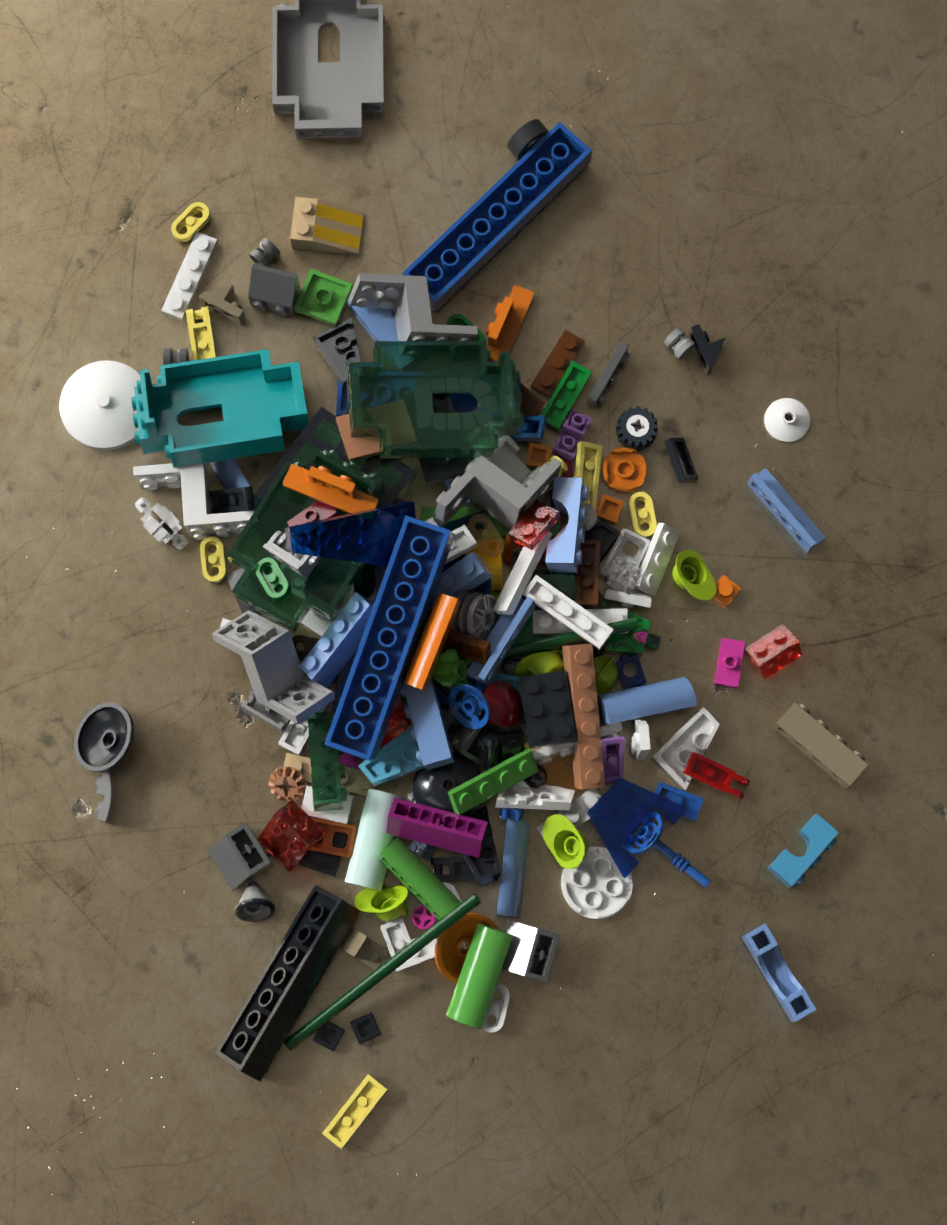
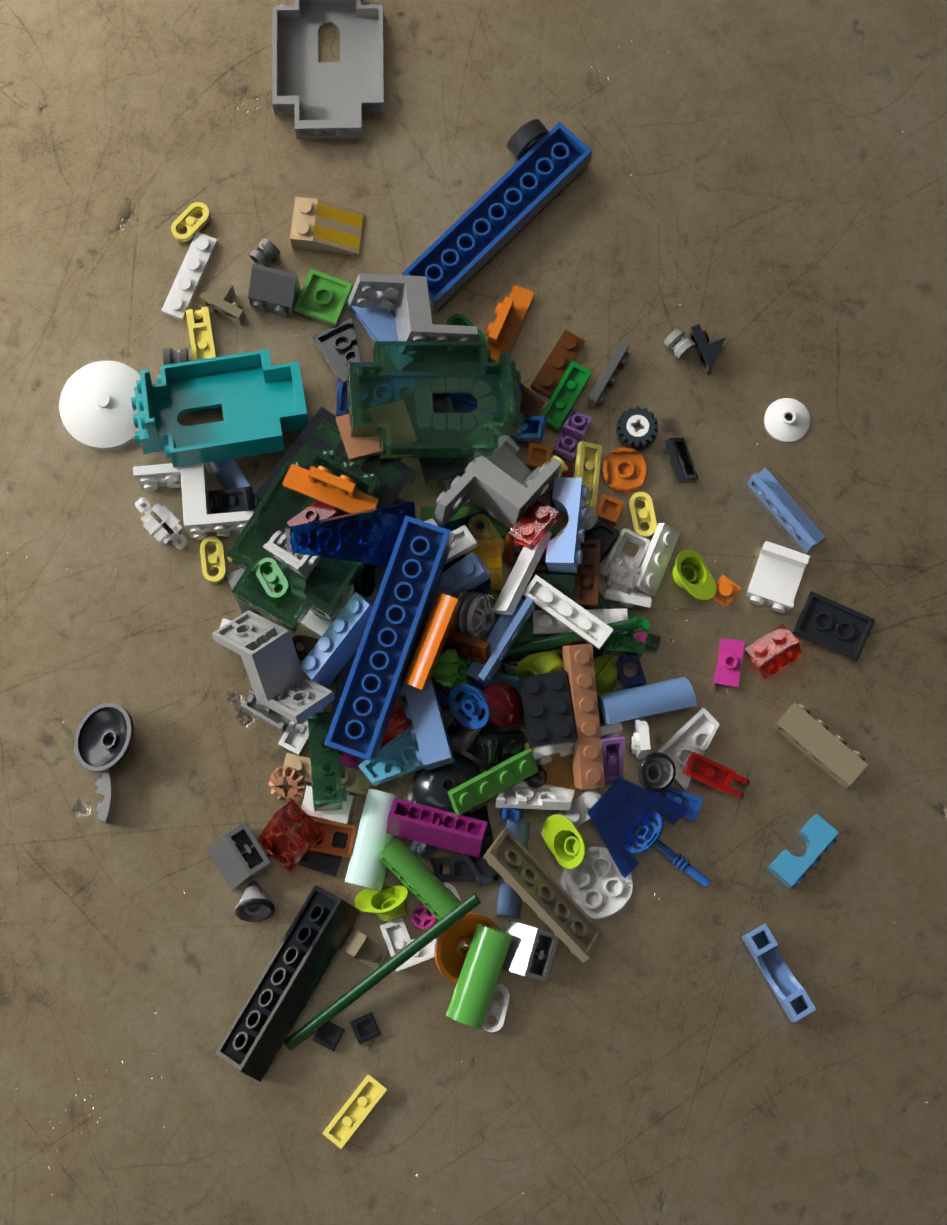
(543, 895): none -> dark tan plate
(657, 772): none -> hat
(777, 577): none -> white panel
(833, 626): none -> black tile

